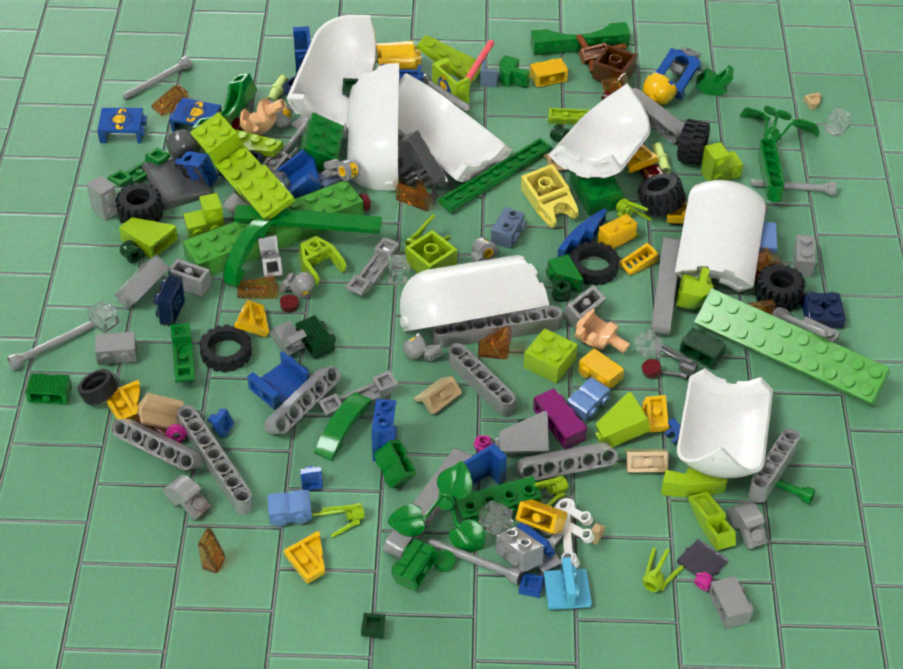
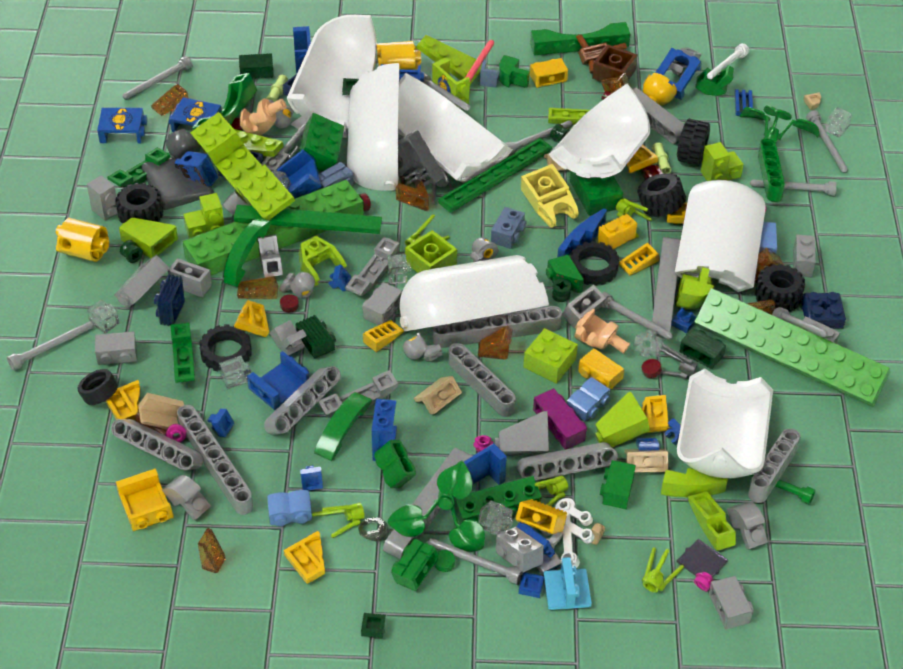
(48, 388): green brick -> none
(82, 239): none -> yellow cylinder
(144, 500): none -> yellow panel
(234, 371): none -> clear brick
(257, 65): none -> dark green brick
(340, 278): none -> blue tile
(346, 169): light grey piece -> none
(370, 340): none -> yellow slope
(378, 535): none -> clear smoke piece
(382, 304): none -> light grey brick
(529, 140): none -> light grey piece
(610, 303): none -> light grey piece
(618, 484): none -> green brick
(647, 444): none -> blue tile
(683, 320): none -> blue tile
(740, 52): none -> white piece
(743, 94): none -> blue tile
(815, 117): none -> light grey piece

